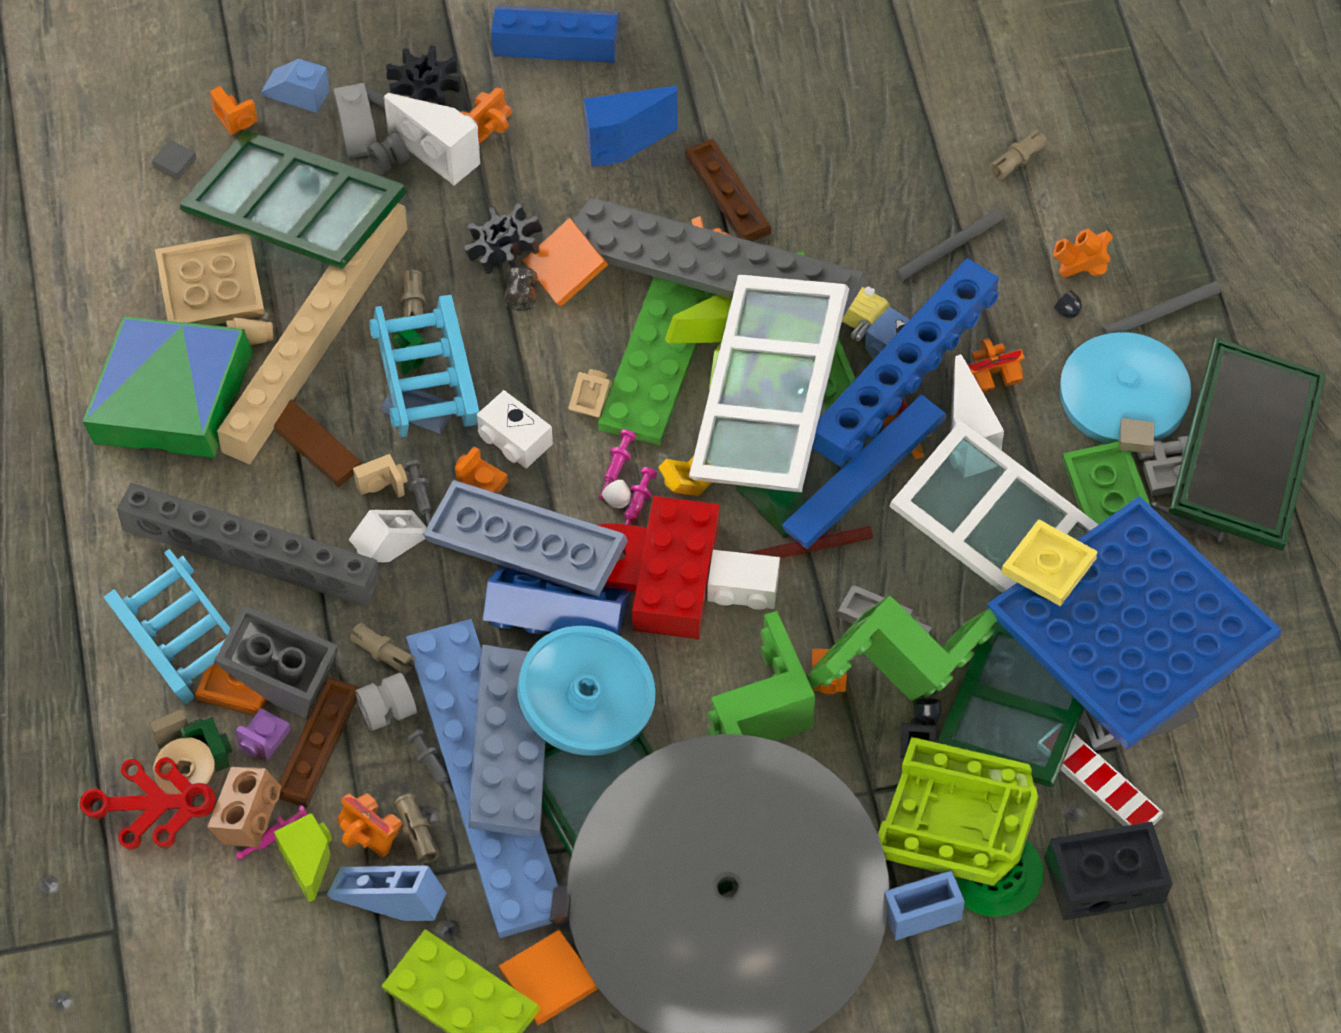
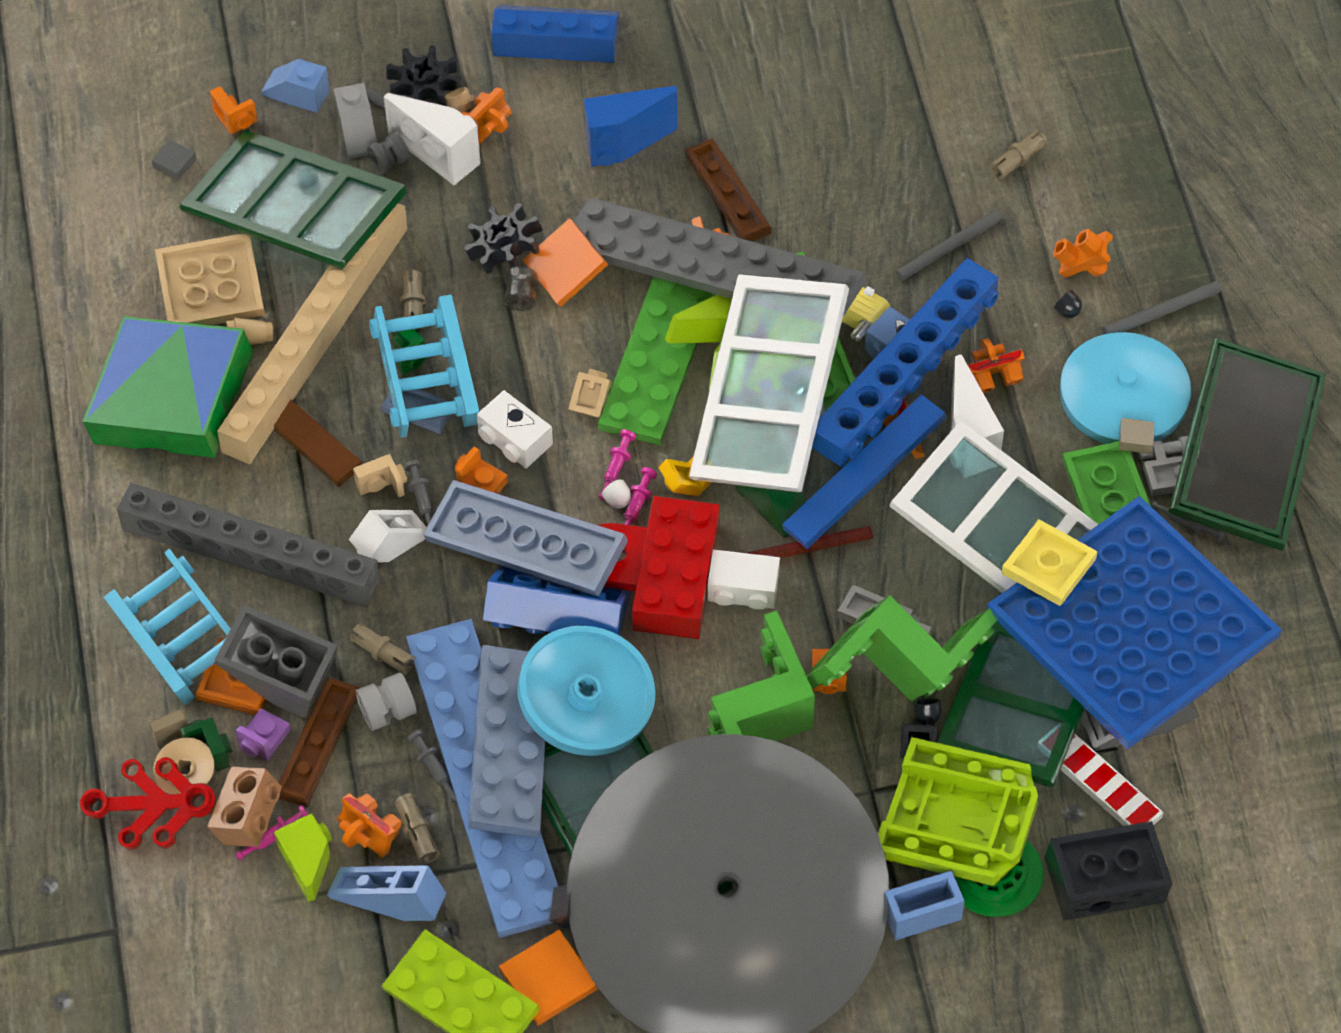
(459, 99): none -> tan plate

